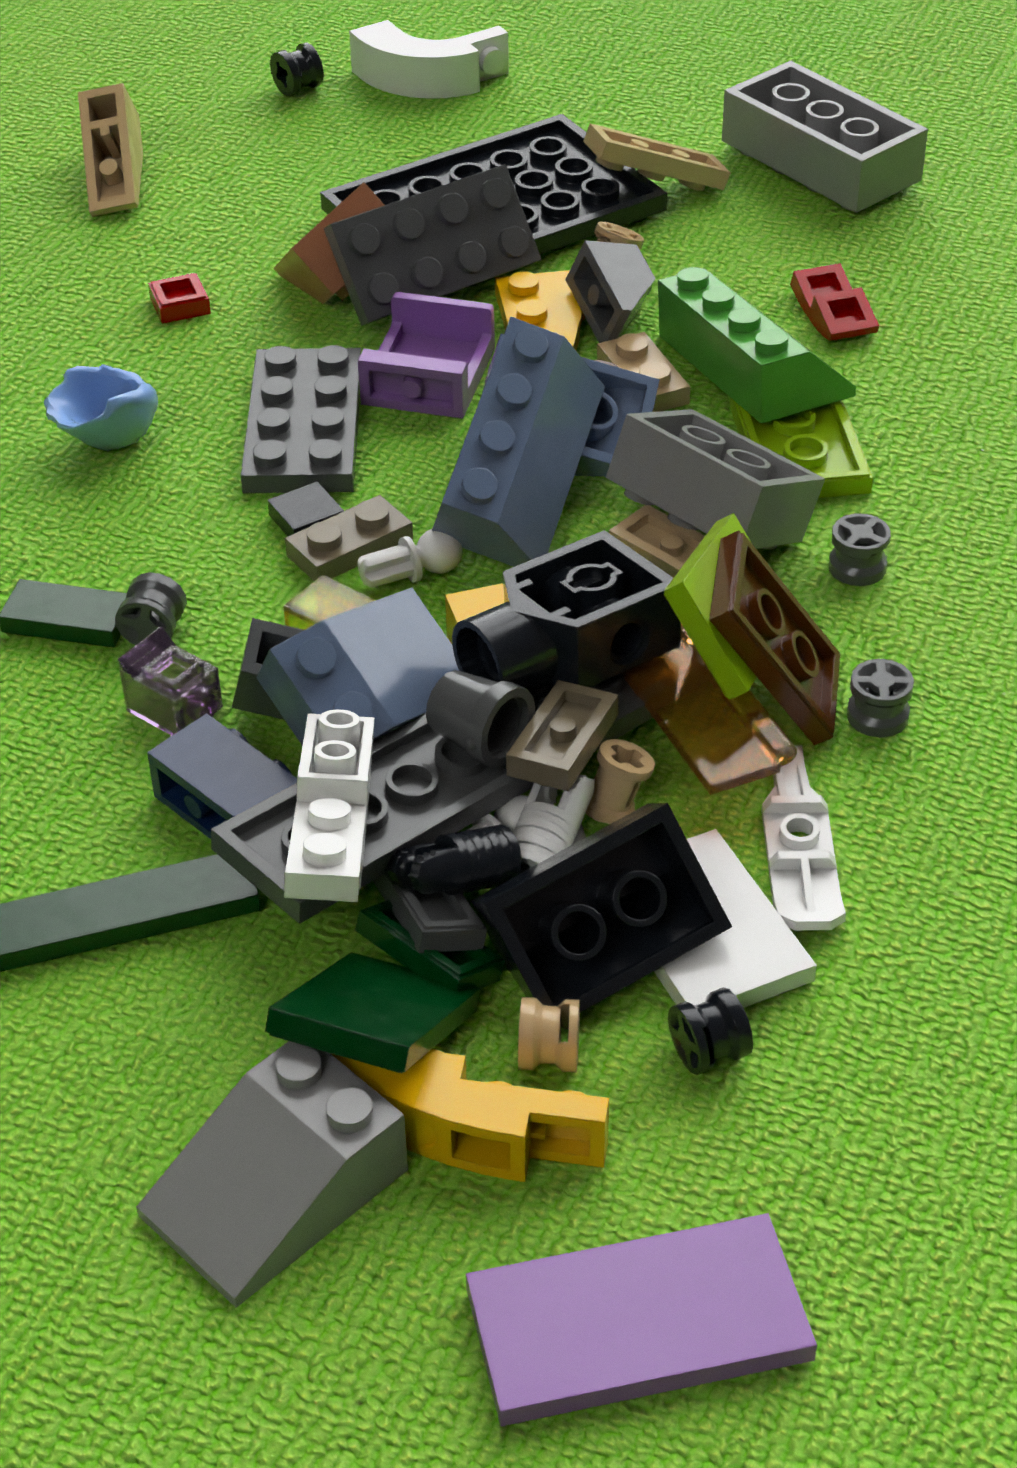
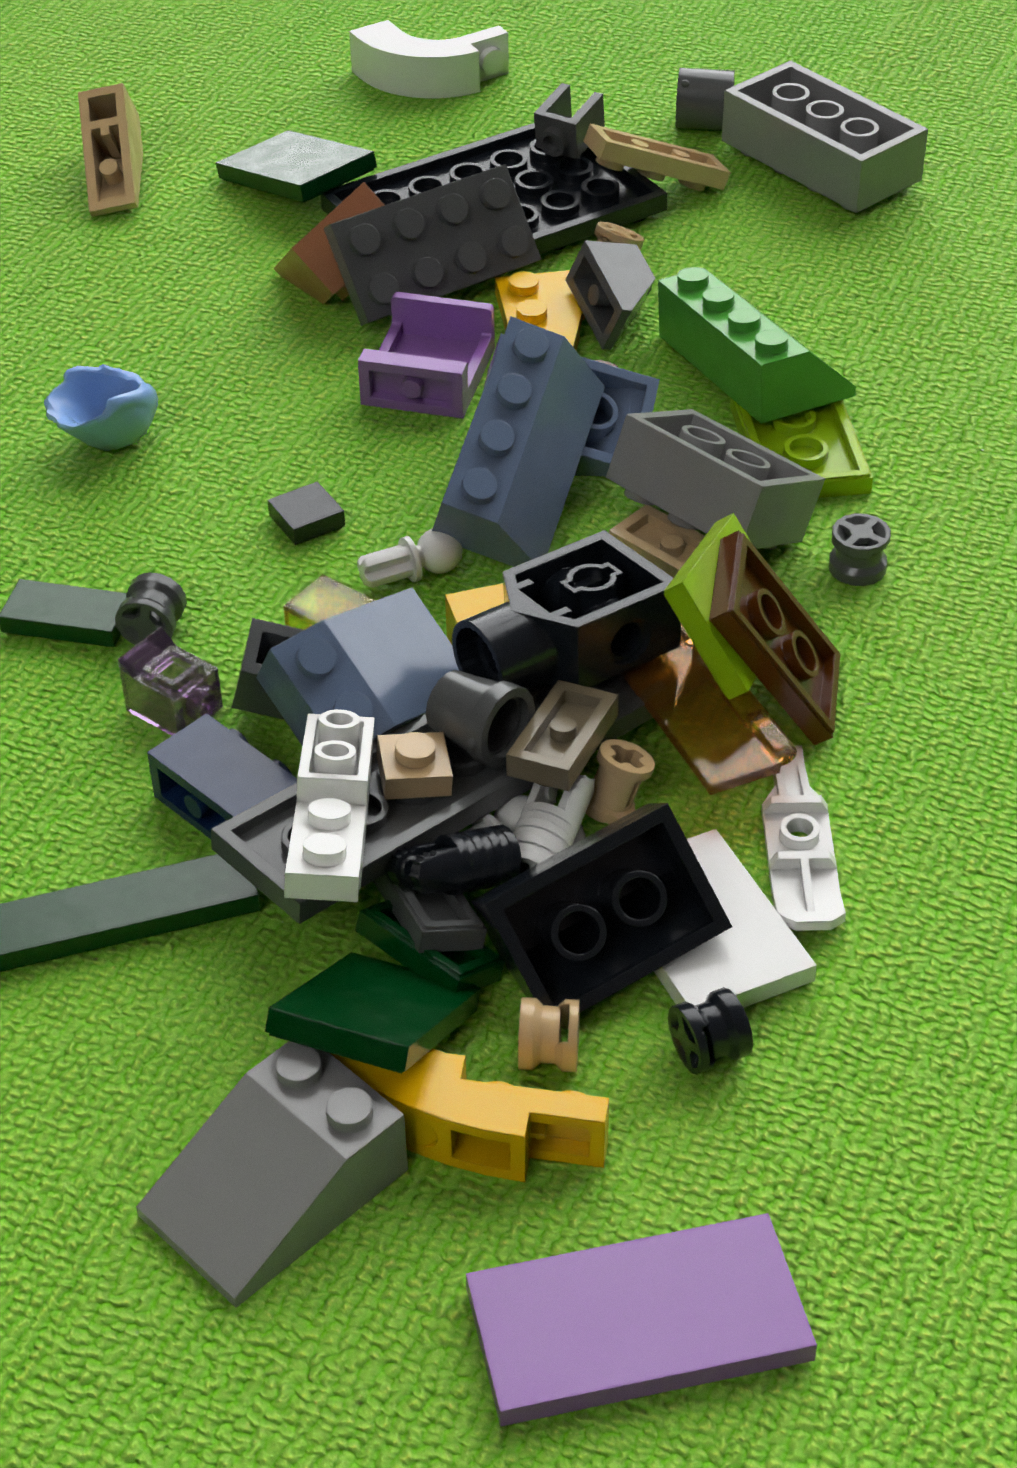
(179, 298): red tile -> none
(296, 69): black wheel -> none
(296, 165): none -> tile
(302, 420): plate -> none
(339, 541): dark tan plate -> none
(414, 765): none -> tan plate
(558, 130): none -> dark grey window
(642, 356): tan plate -> none
(702, 97): none -> dark grey piece
(832, 303): red slope -> none
(880, 697): dark grey wheel -> none

